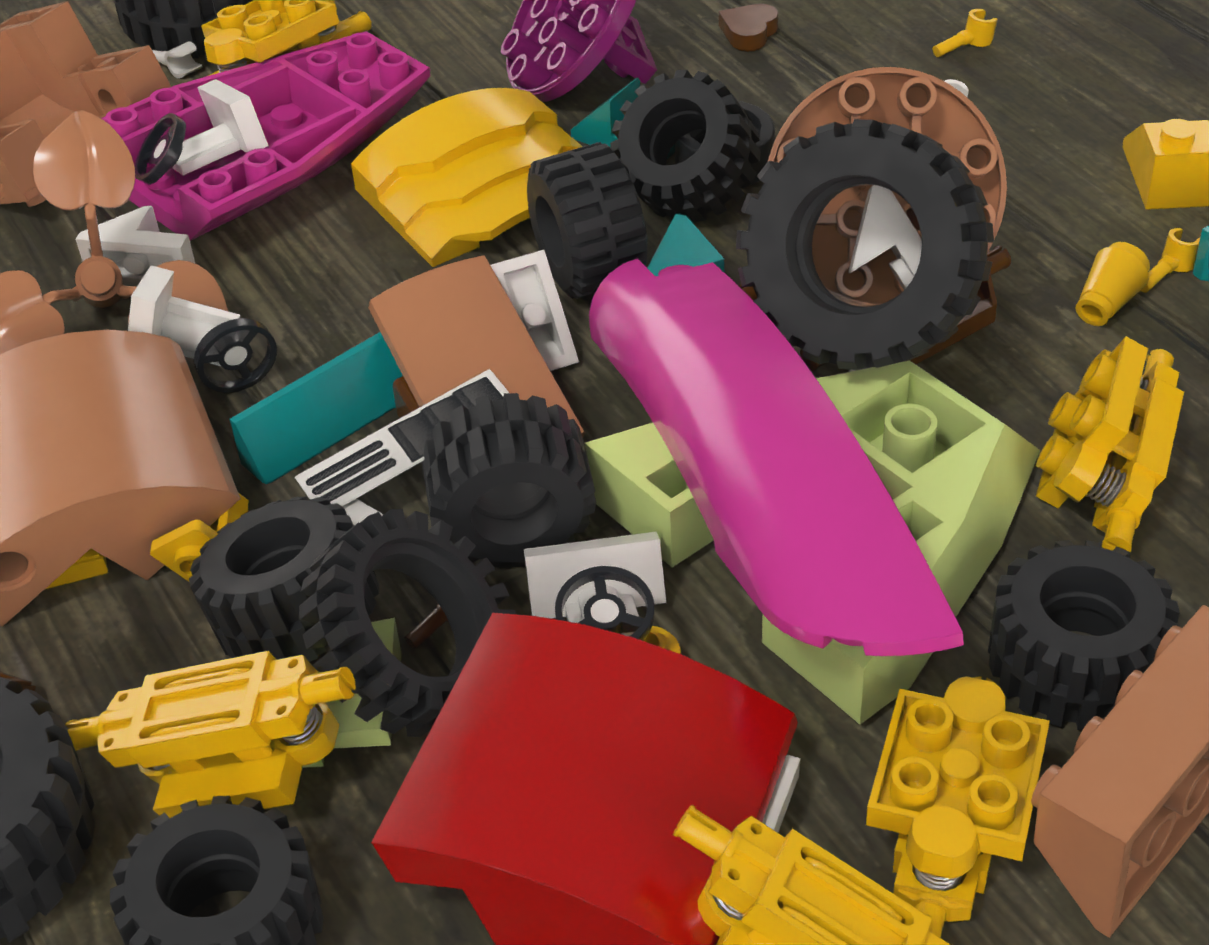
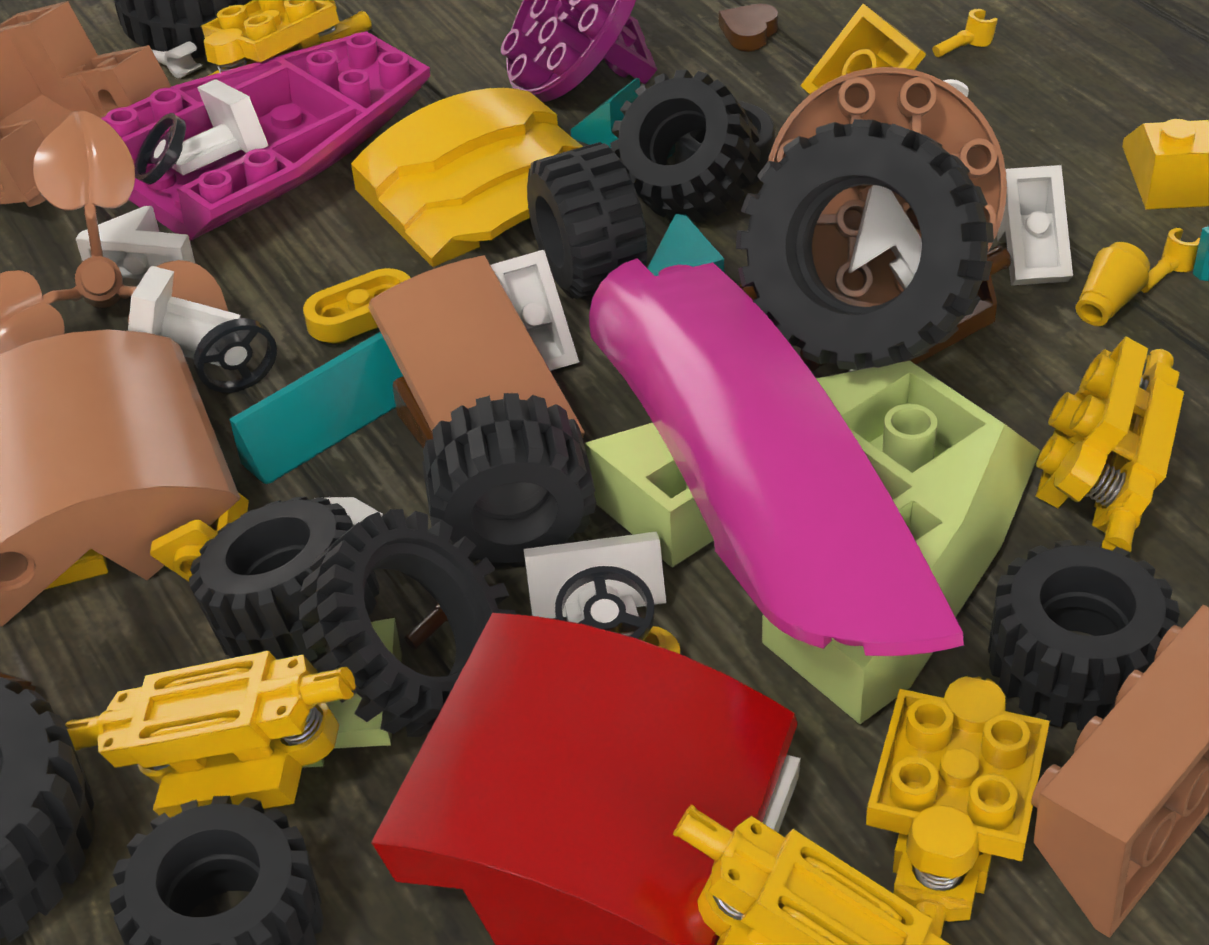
(343, 309): none -> yellow plate
(393, 446): sticker -> none
(864, 44): none -> yellow slope
(1036, 226): none -> white slope

